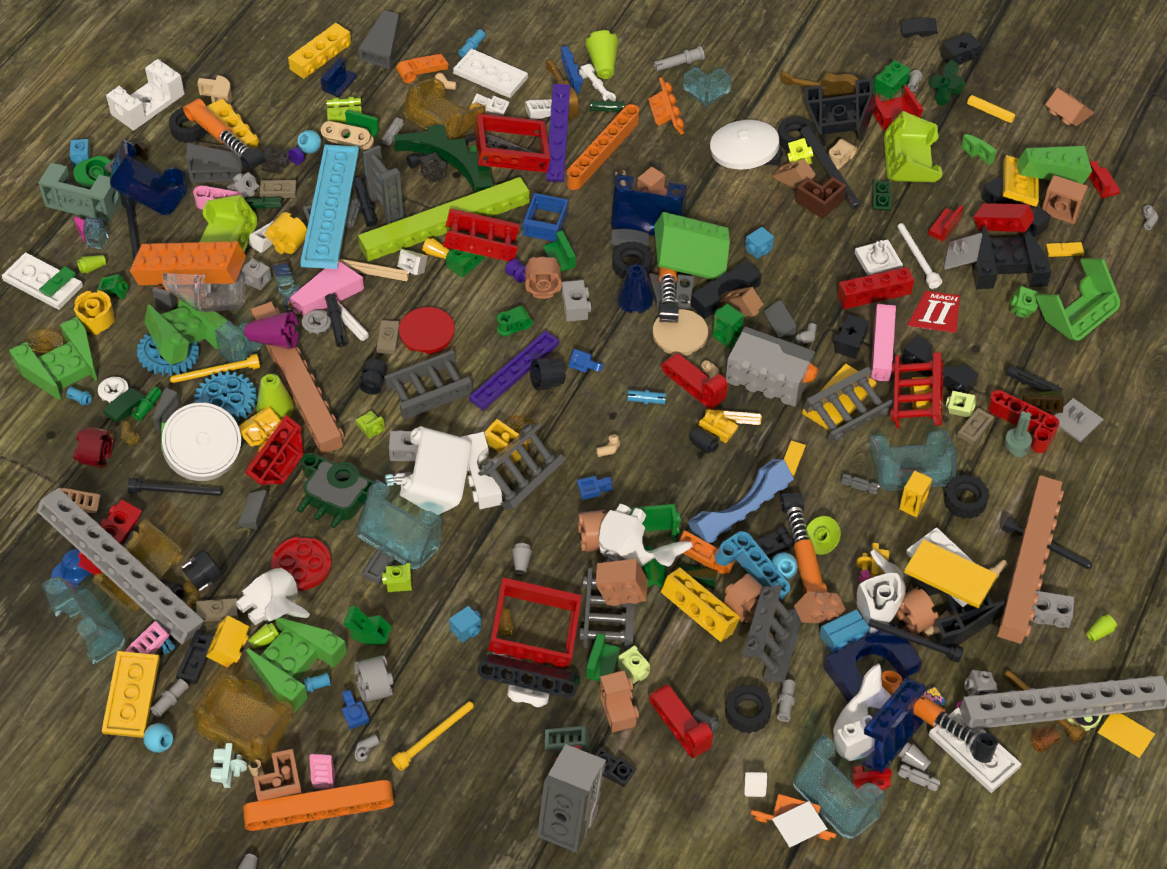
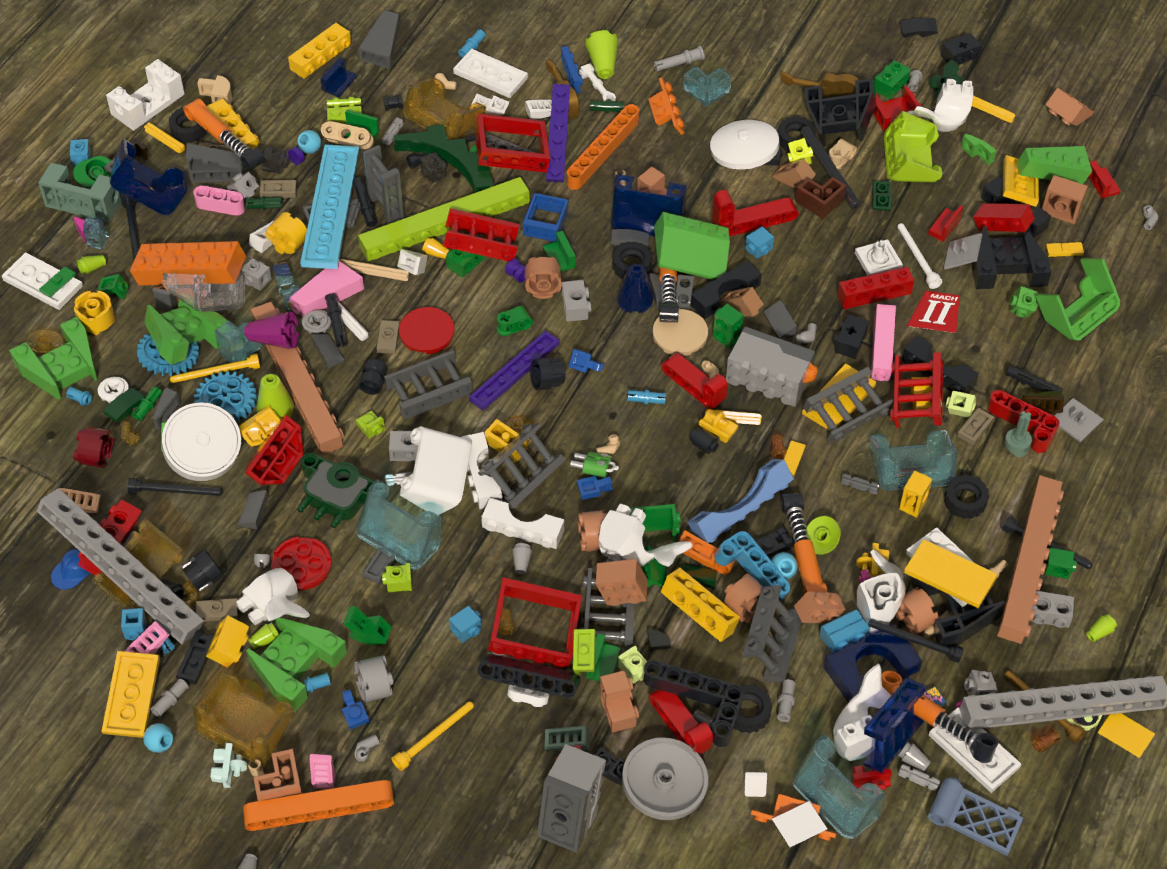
(97, 628): clear light blue windscreen -> none
(133, 623): none -> dark azure brick
(164, 138): none -> yellow axle
(229, 220): lime windscreen -> none
(261, 558): none -> light grey hinge
(327, 350): none -> dark grey slope
(392, 102): none -> black bush
(411, 68): orange plate -> none
(544, 531): none -> white arch
(584, 651): none -> lime panel
(594, 463): none -> bright green piece
(658, 640): none -> pearl dark grey tile
(664, 778): none -> light grey dish
(700, 693): none -> black beam
(752, 217): none -> red beam
(778, 450): none -> clear orange pin
(947, 806): none -> sand blue piece
(951, 106): none -> white hips
(1060, 563): none -> green brick

